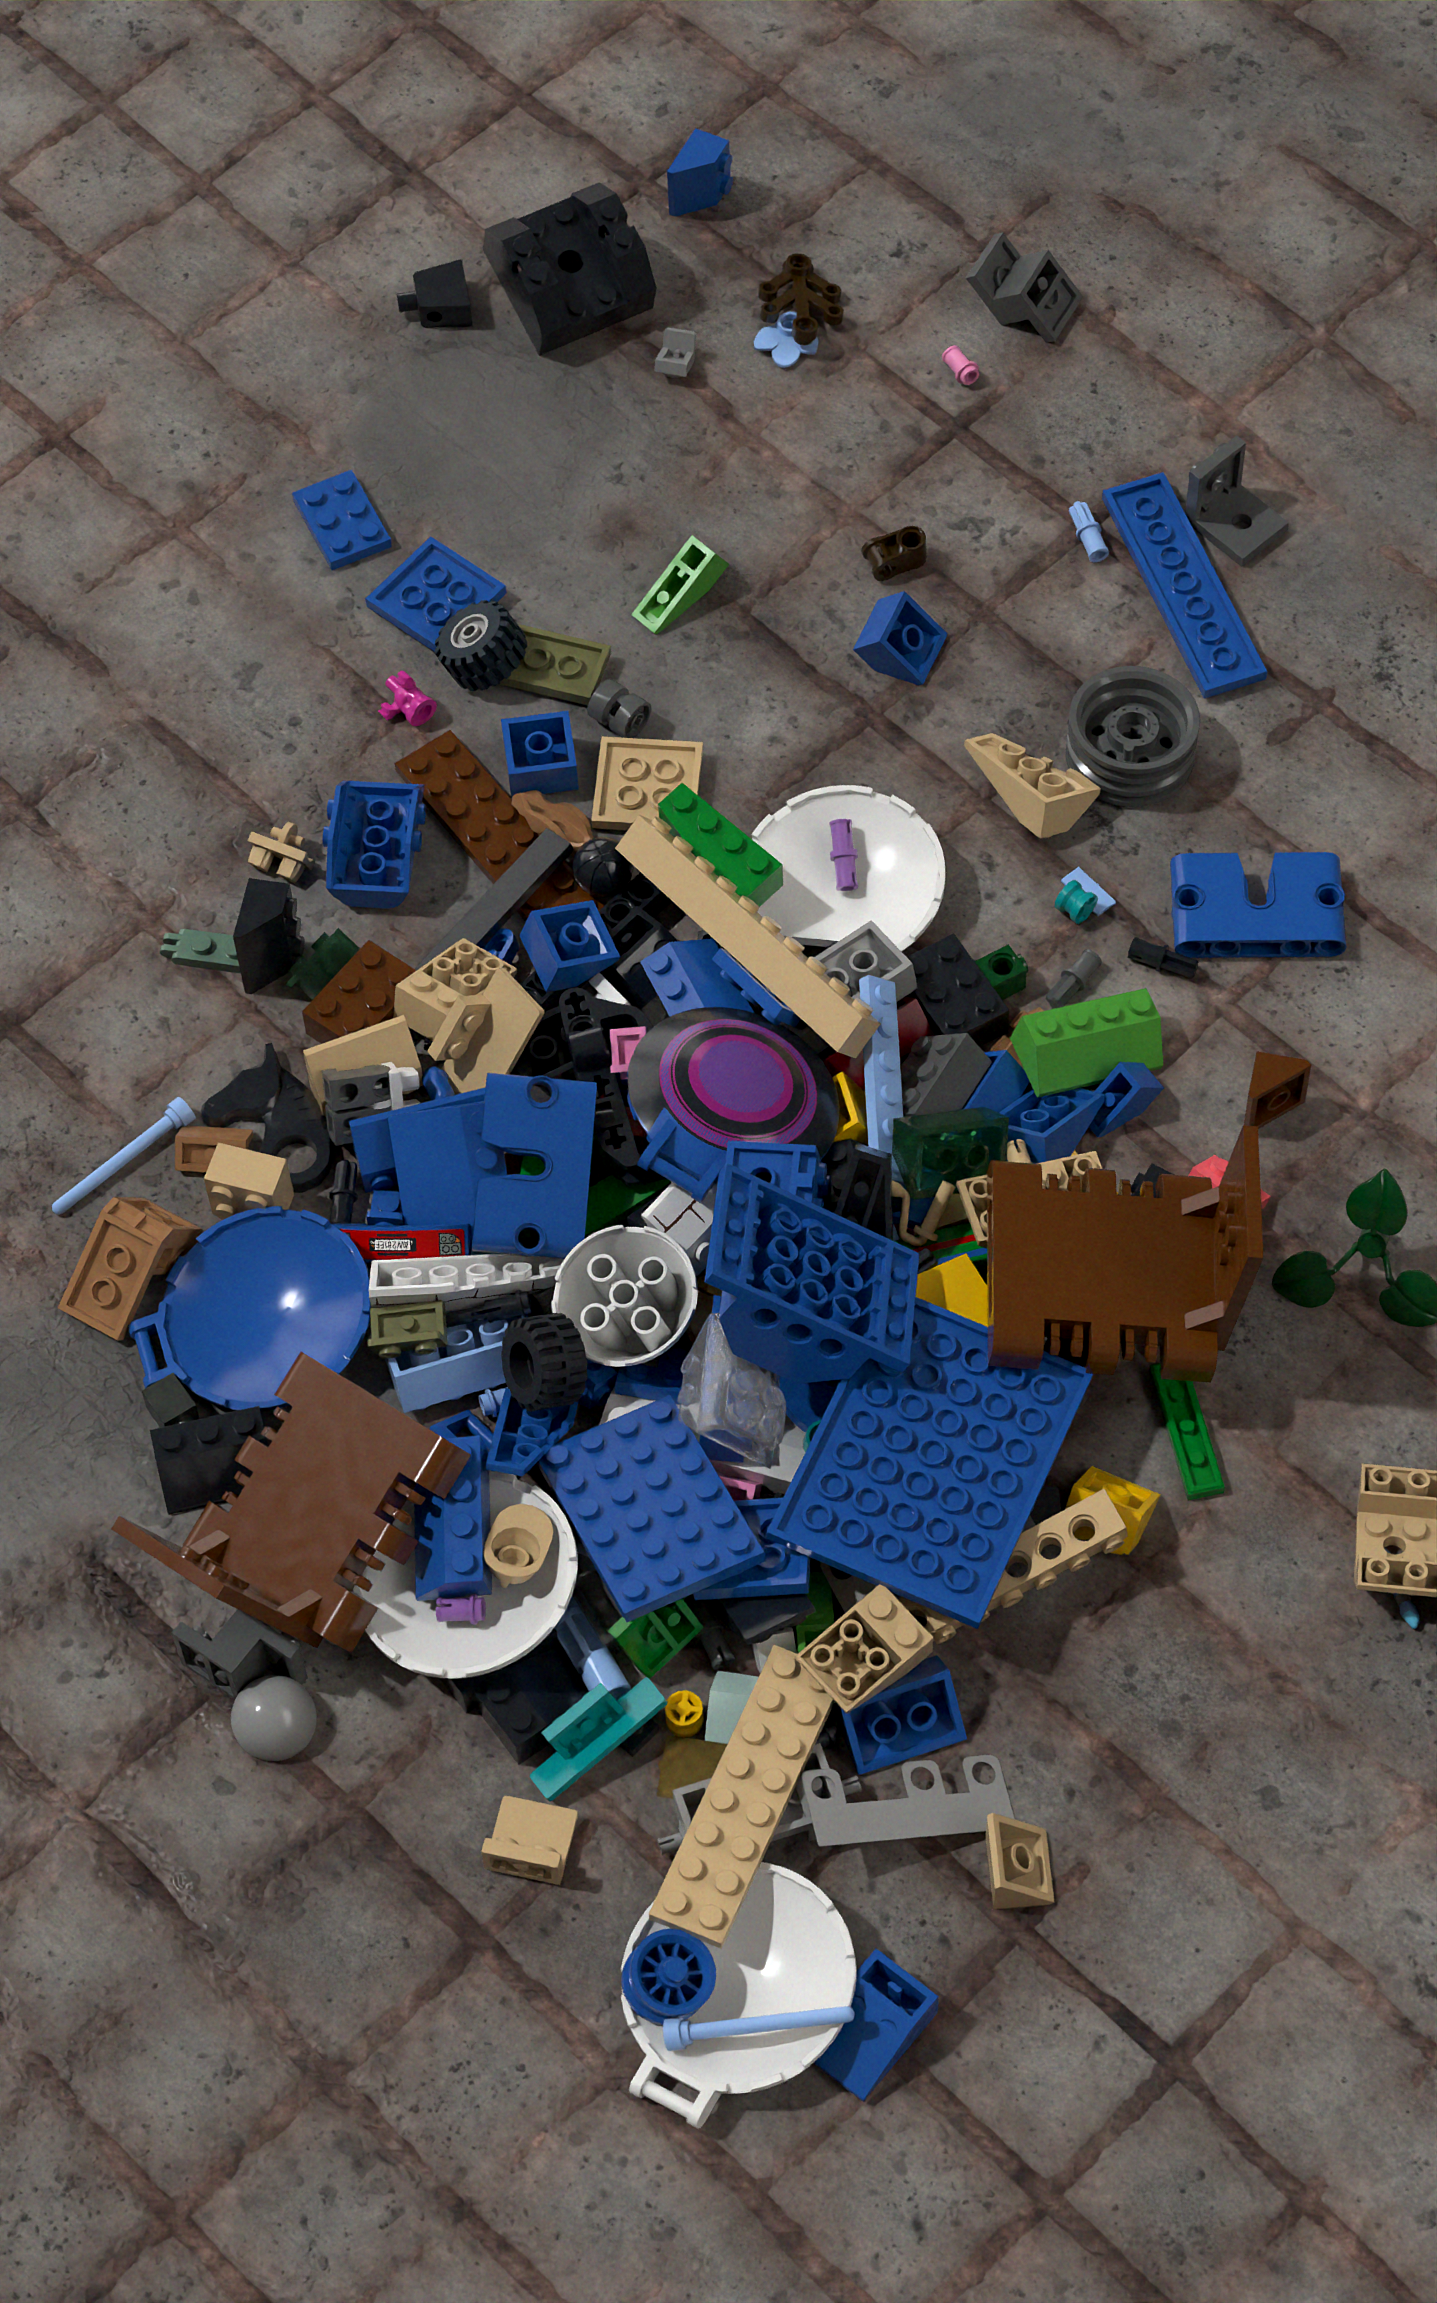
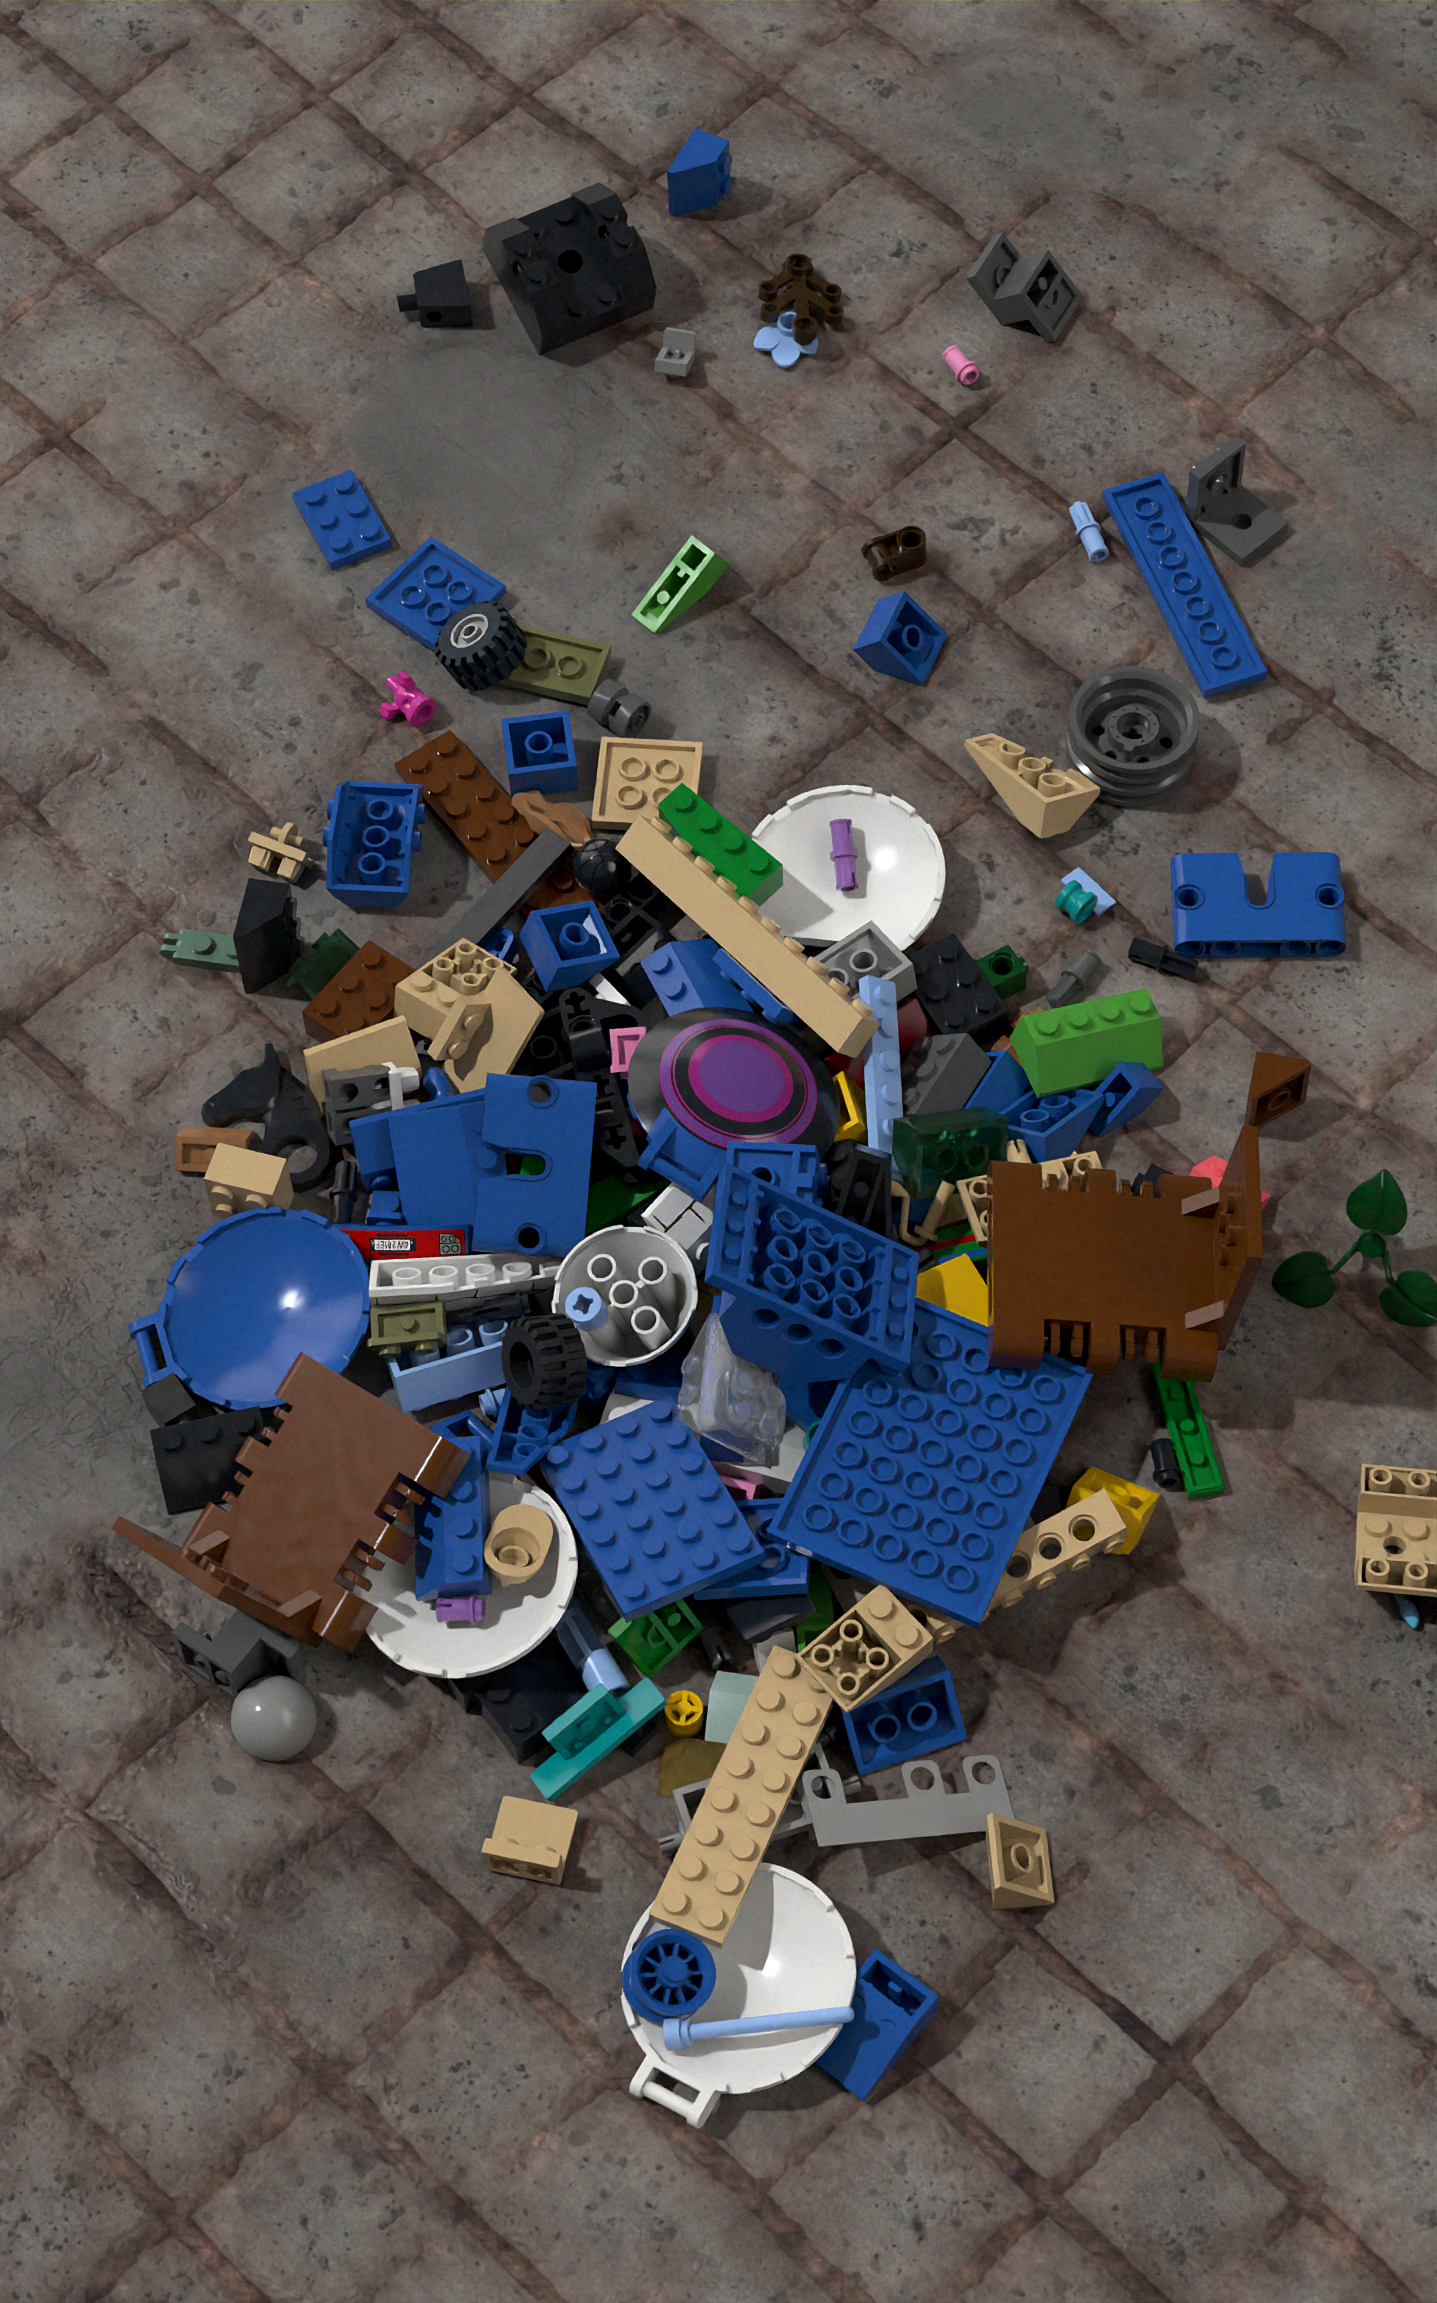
(121, 1256): medium nougat bracket -> none
(176, 1115): light blue piece -> none
(592, 1315): none -> light blue wheel
(1166, 1471): none -> black pin

